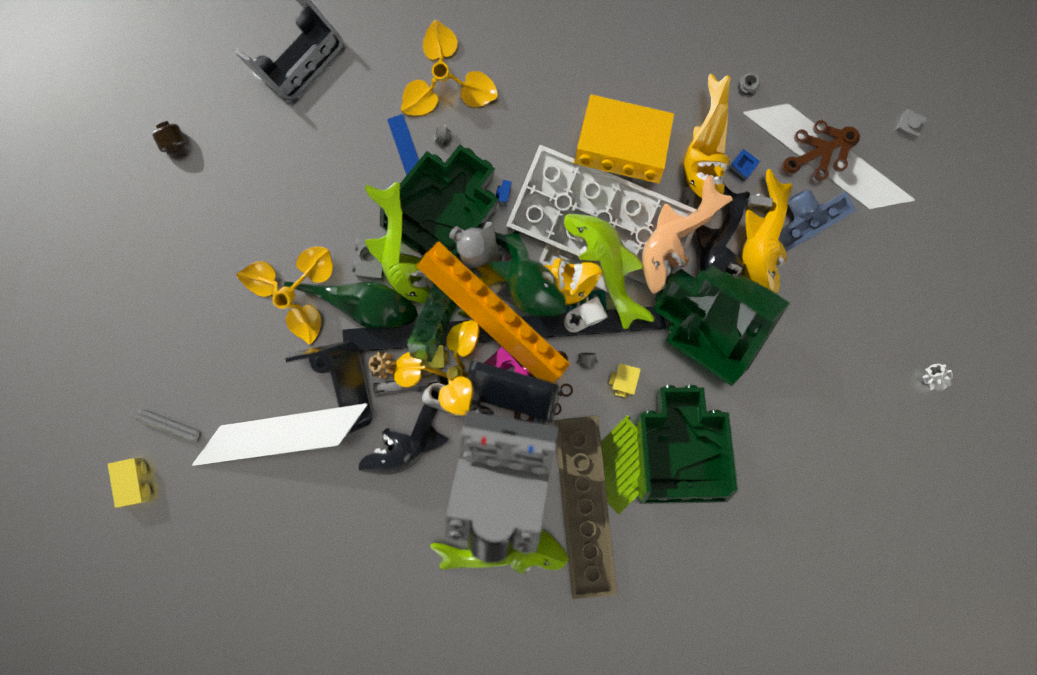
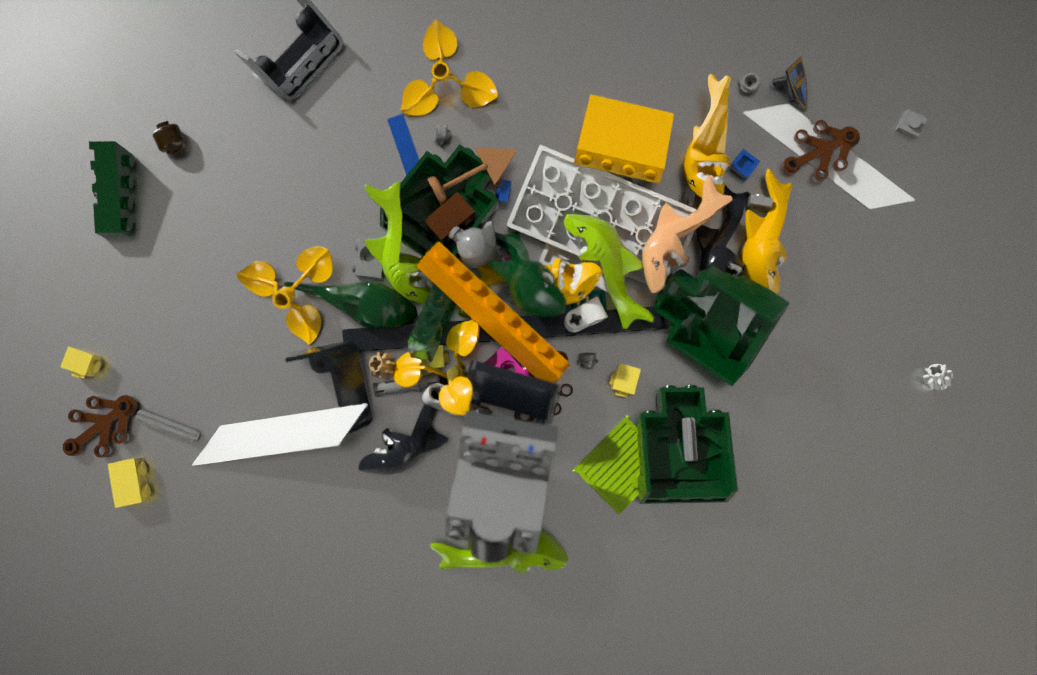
(81, 363): none -> light yellow brick
(102, 423): none -> reddish brown plant
(112, 188): none -> dark green wedge
(449, 215): none -> reddish brown brick
(494, 161): none -> medium nougat piece
(585, 507): dark tan plate -> none
(689, 439): none -> light grey axle
(795, 83): none -> shield
(812, 217): sand blue plate -> none

